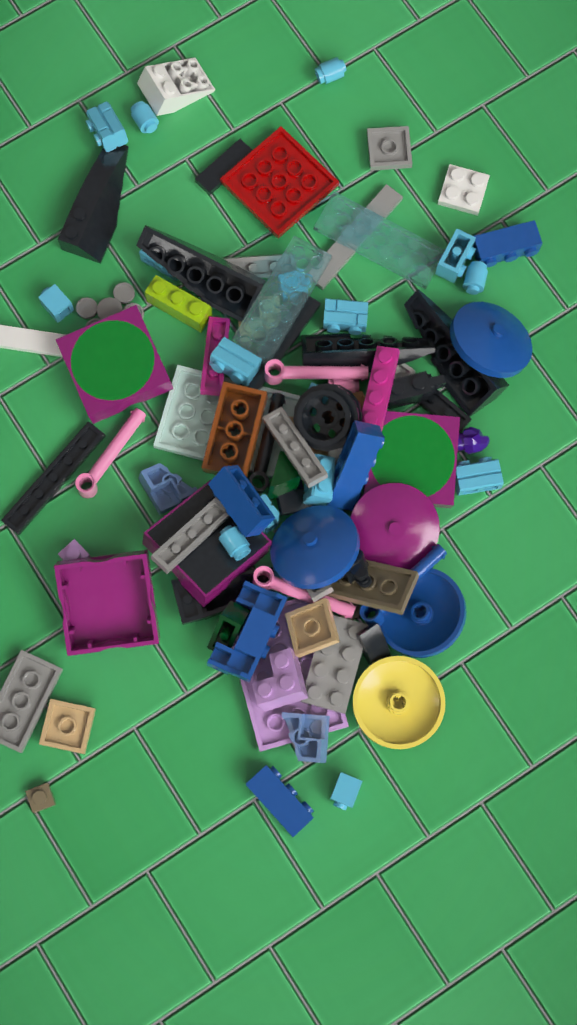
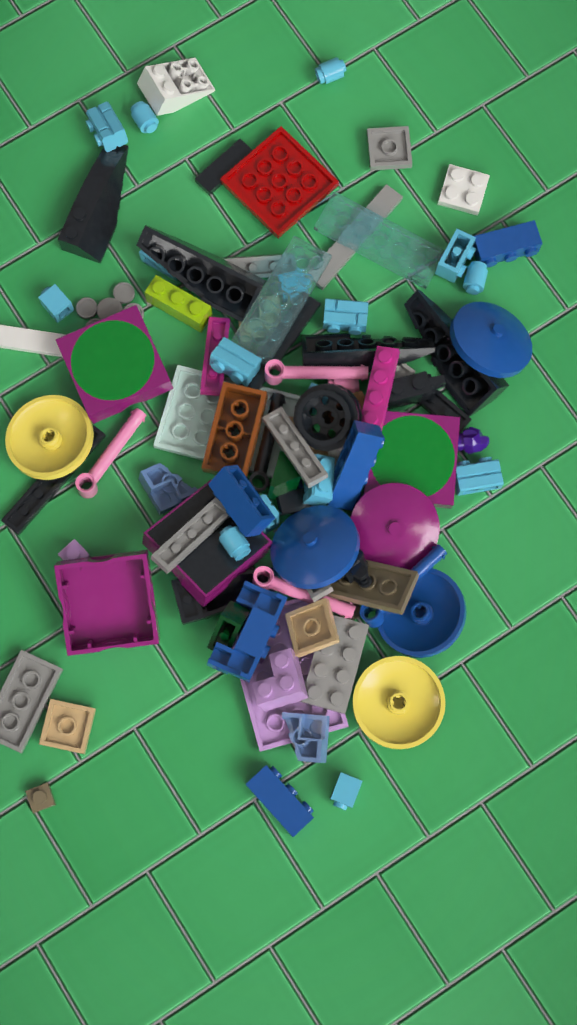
(49, 437): none -> light yellow dish
(373, 643): black slope -> none

